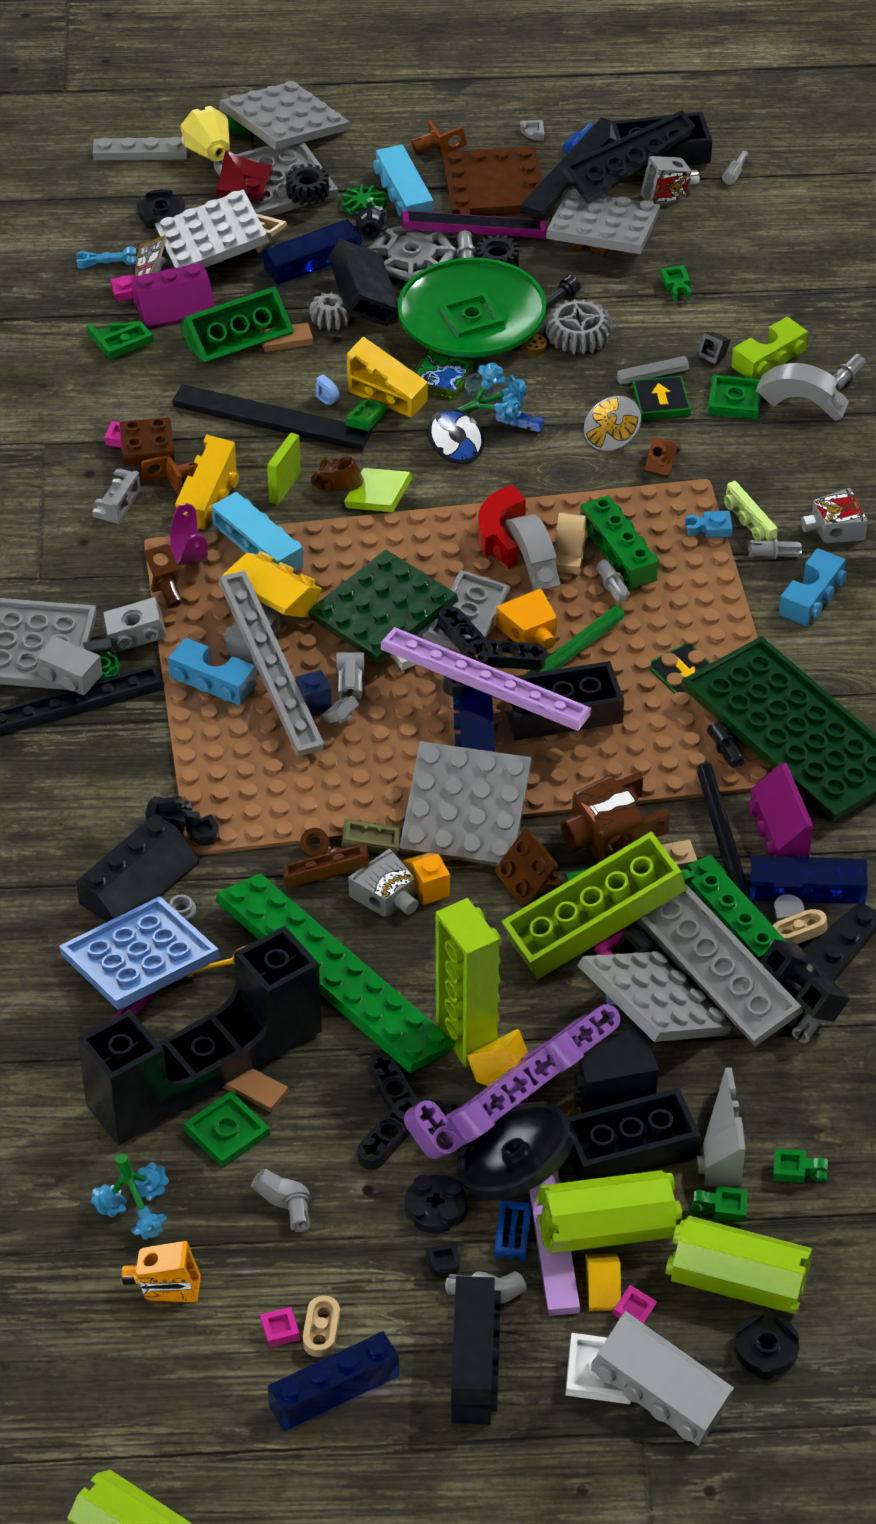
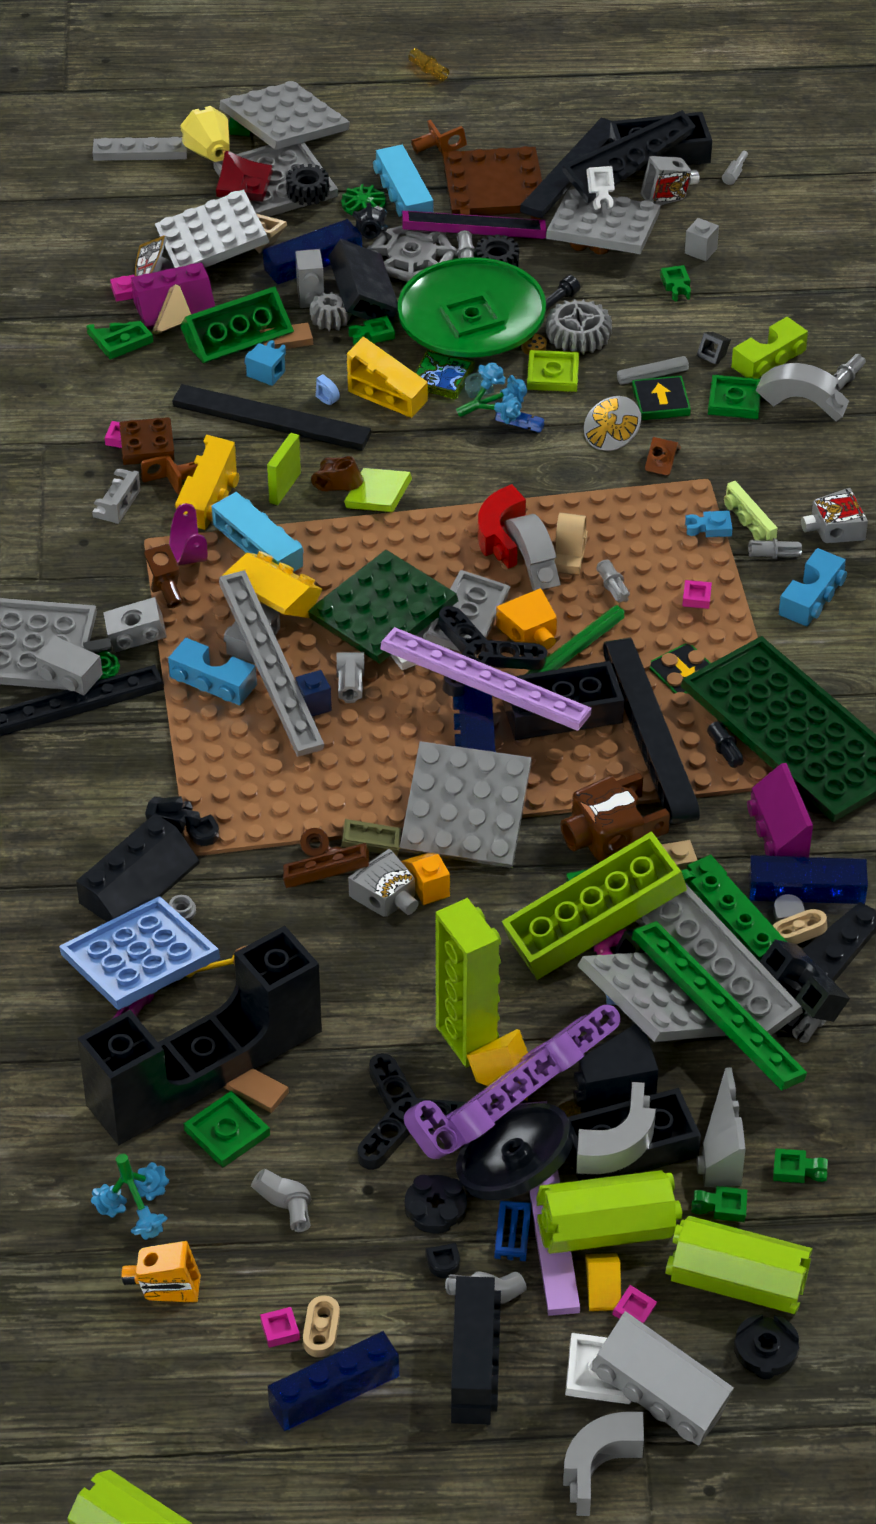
(88, 259): dark azure piece -> none
(149, 207): black plate -> none
(172, 311): none -> tan slope
(266, 363): none -> dark azure brick
(309, 276): none -> light grey brick
(340, 711): light grey plate -> none
(343, 977): green plate -> none
(366, 414): green plate -> none
(374, 330): none -> green plate
(428, 64): none -> clear yellow pin
(455, 436): shield -> none
(528, 869): reddish brown bracket -> none
(533, 129): light grey tile -> none
(553, 371): none -> lime tile
(575, 138): blue axle -> none
(599, 1441): none -> light grey arch
(601, 182): none -> white plate
(618, 1147): none -> light grey arch
(620, 542): green brick -> none
(652, 732): none -> black beam
(697, 594): none -> dark pink plate
(701, 239): none -> light grey brick
(720, 1006): none -> green plate
(722, 827): black axle -> none

